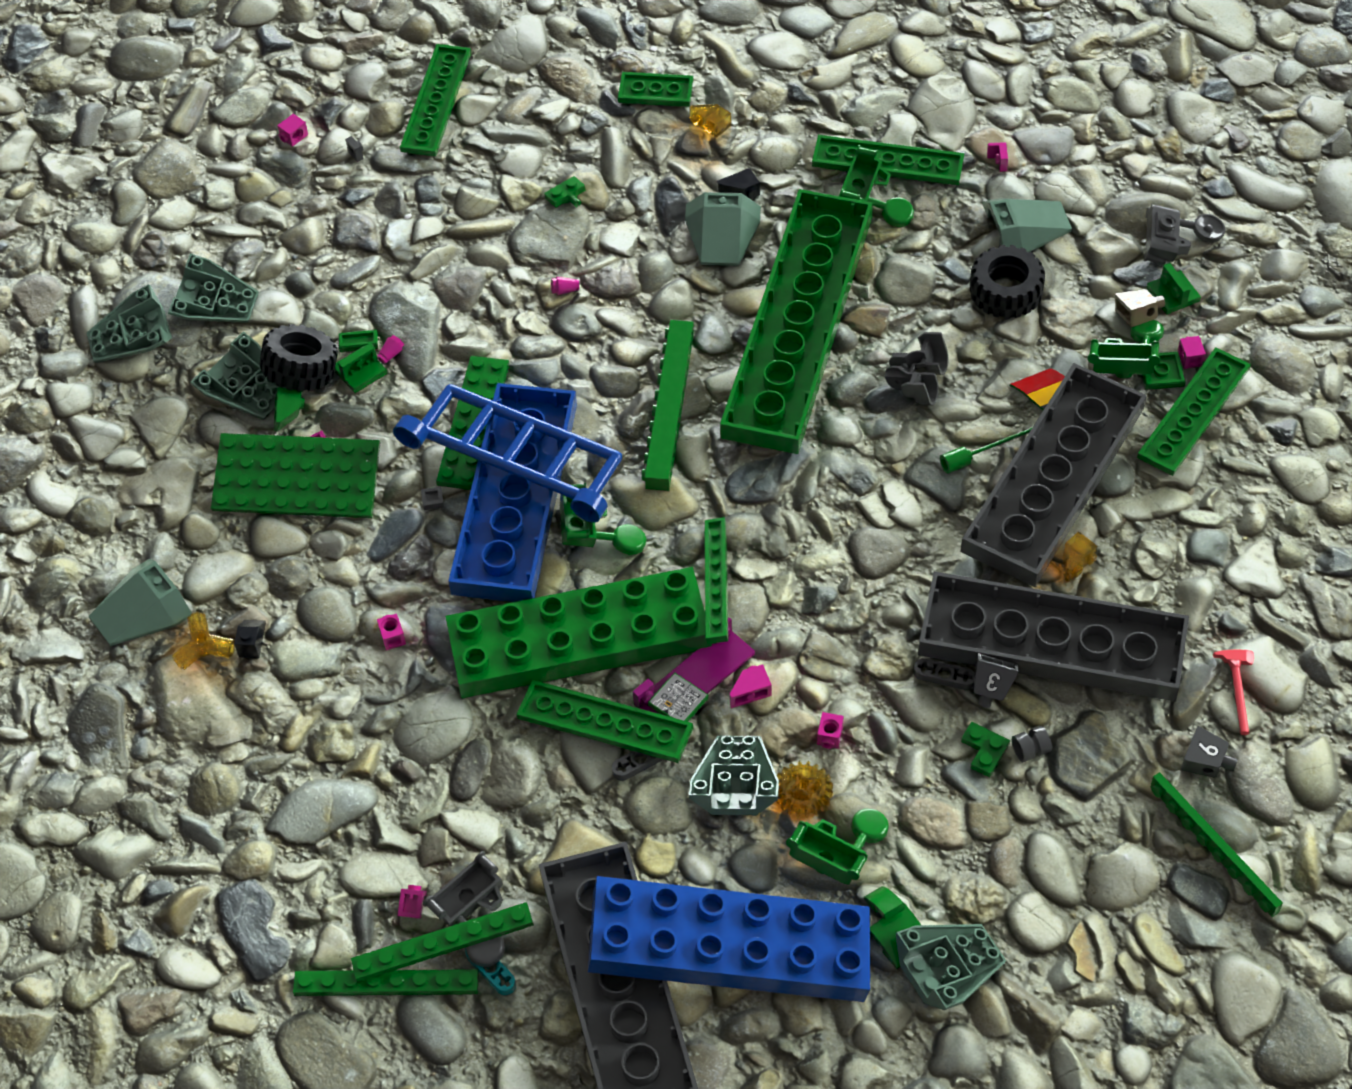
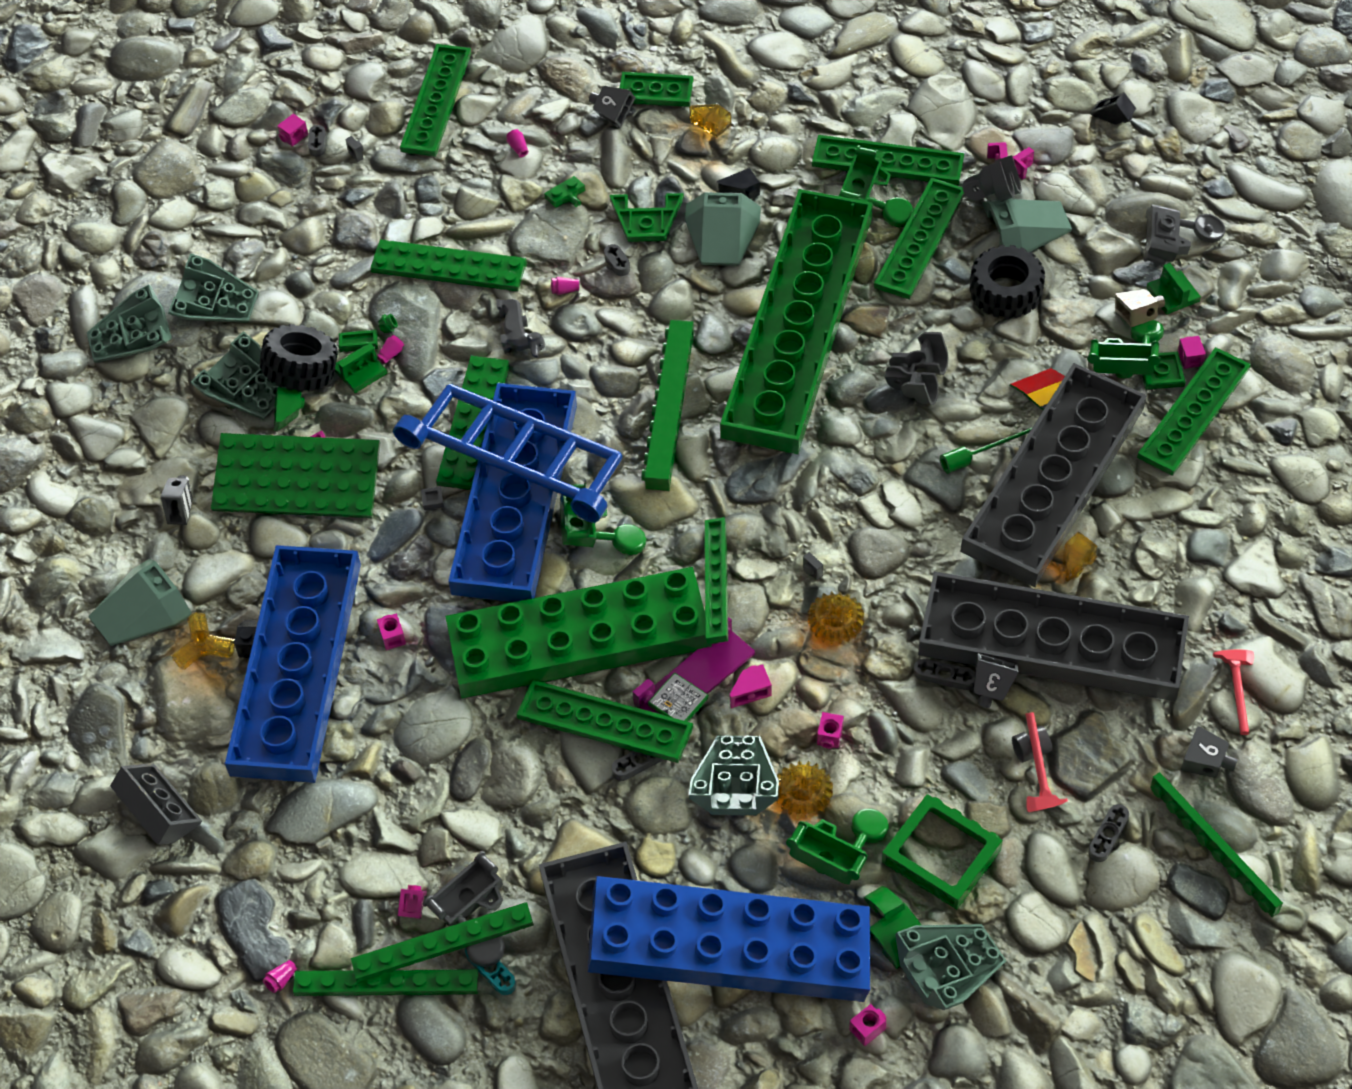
(155, 802): none -> dark grey slope
(177, 491): none -> dark grey torso
(279, 976): none -> dark pink cone
(293, 664): none -> blue plate
(320, 140): none -> dark grey beam
(387, 323): none -> green plate
(448, 265): none -> green plate
(514, 329): none -> dark grey animal
(517, 142): none -> dark pink cone
(612, 104): none -> dark grey torso
(614, 261): none -> dark grey beam
(646, 223): none -> green wing
(812, 566): none -> dark grey plate
(832, 624): none -> clear yellow gear
(861, 1031): none -> dark pink brick
(919, 238): none -> green plate
(949, 894): none -> green piece
(989, 745): green plate -> none
(994, 178): none -> dark grey piece
(1023, 161): none -> dark pink bracket
(1045, 799): none -> coral piece
(1108, 824): none -> dark grey beam
(1114, 109): none -> black slope

